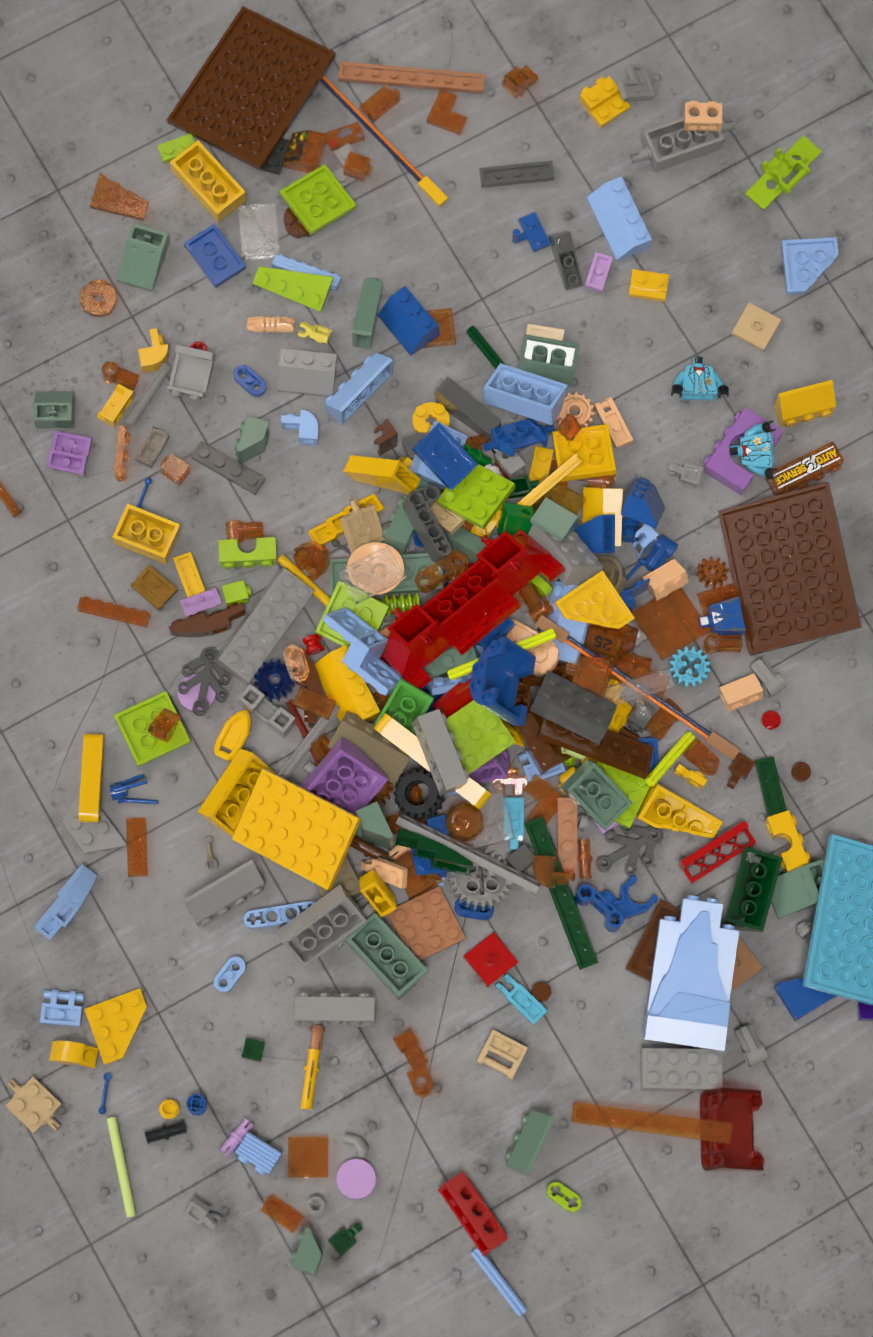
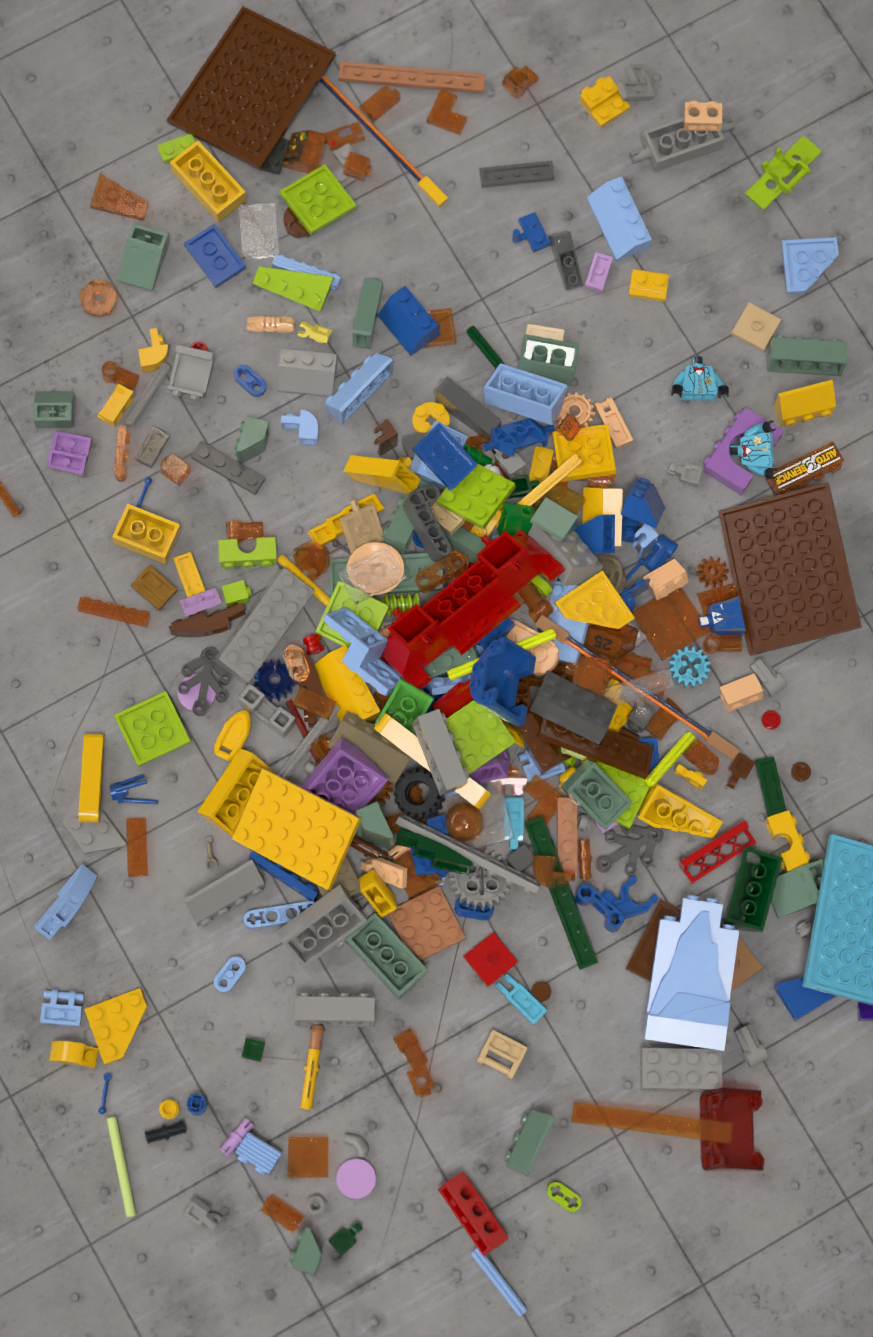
(33, 1105): tan plate -> none
(164, 725): clear orange slope -> none
(291, 880): none -> blue plate
(807, 356): none -> sand green brick

